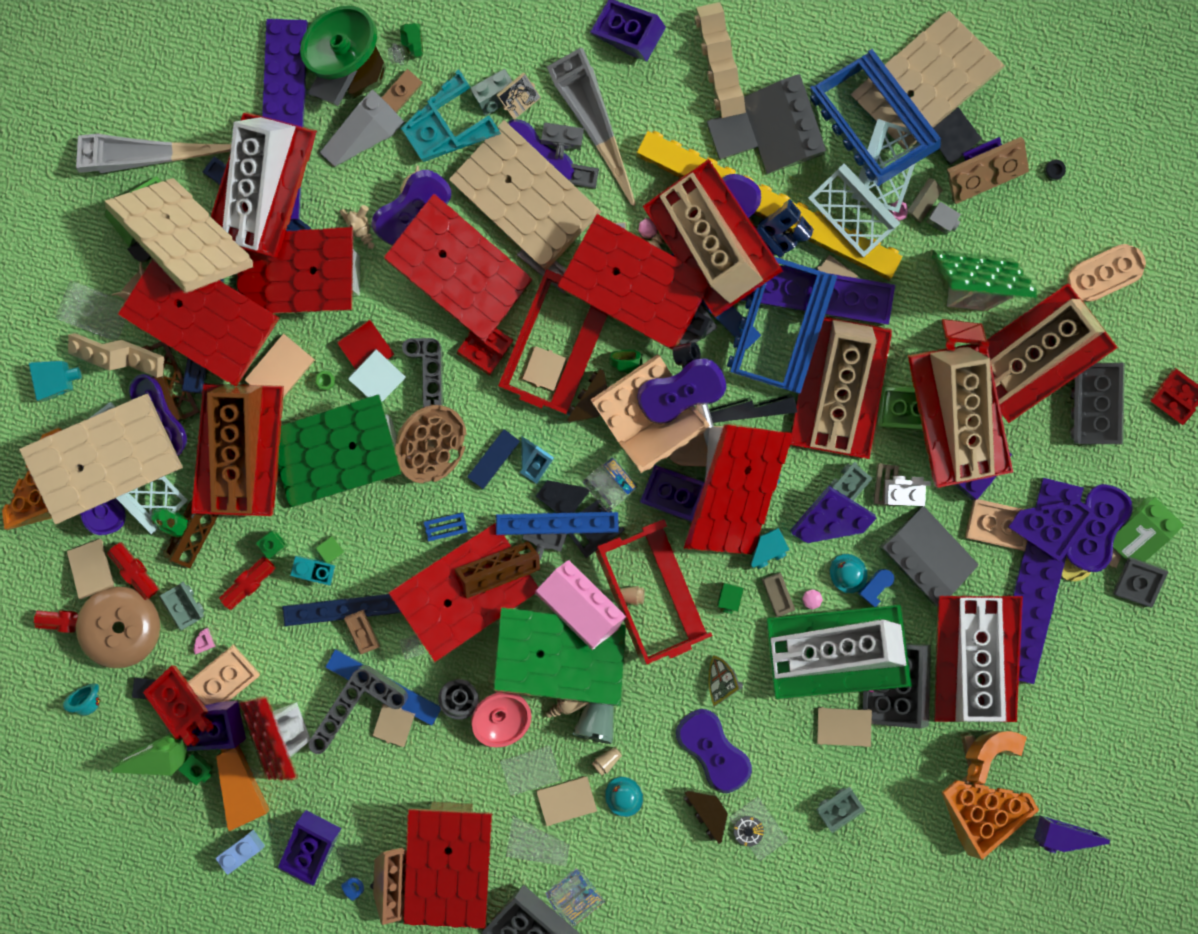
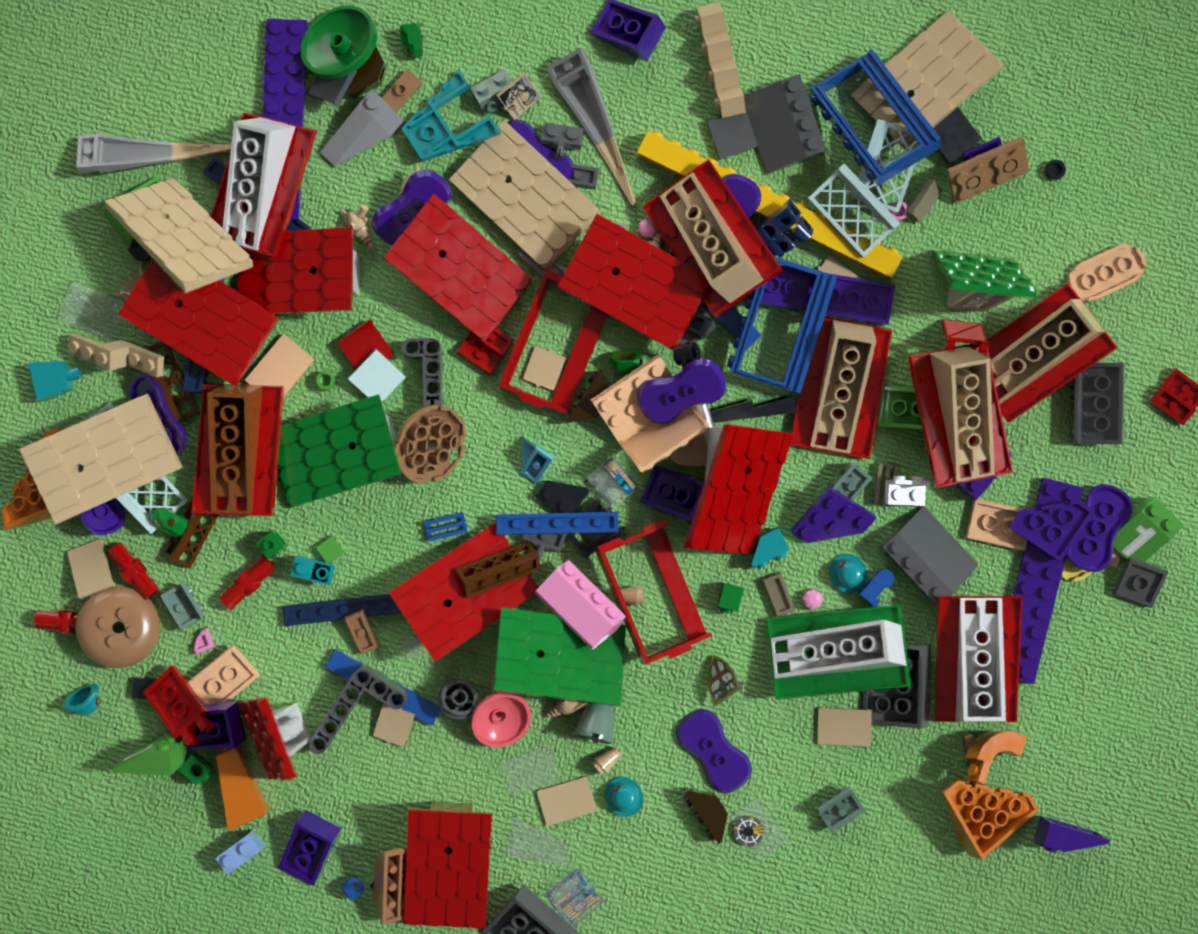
(396, 54): clear plate -> none
(493, 459): dark blue tile -> none
(944, 218): light grey brick -> none

